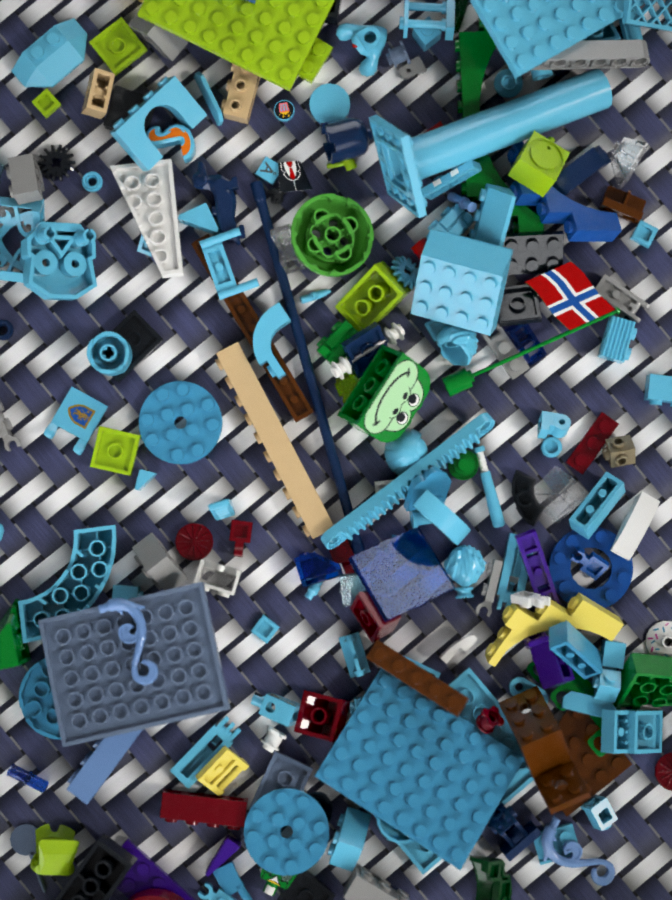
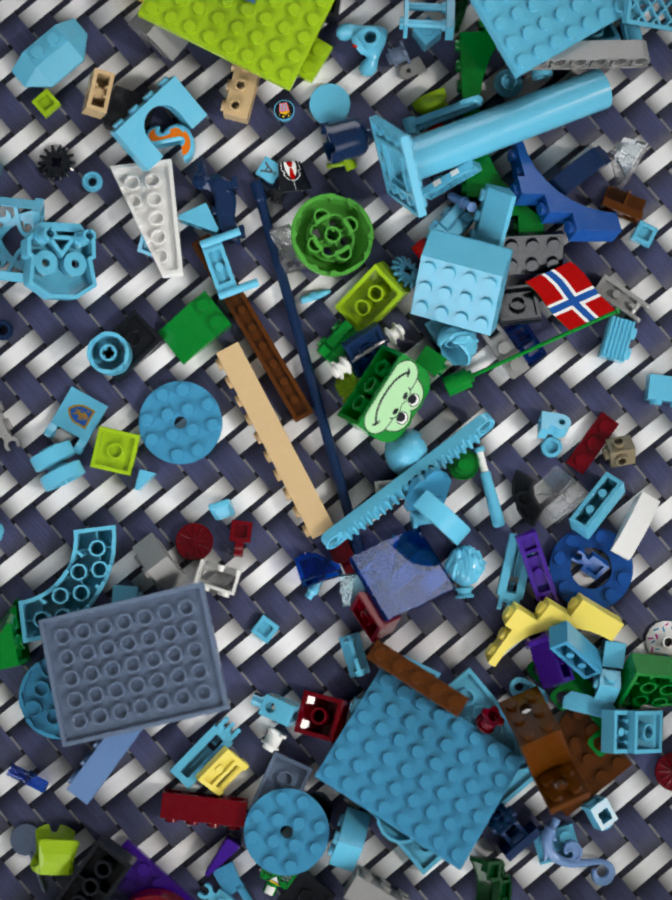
(25, 179): light grey brick -> none
(53, 459): none -> medium azure wheel
(118, 46): lime plate -> none
(139, 637): medium blue plant -> none
(195, 328): none -> green slope
(209, 98): medium azure piece -> none
(266, 328): medium azure arch -> none
(413, 125): none -> medium azure piece
(431, 101): none -> lime brick
(431, 361): none -> green brick
(464, 643): white slope -> none
(489, 588): light grey plate -> none
(528, 599): white plate -> none
(539, 163): lime piece -> none

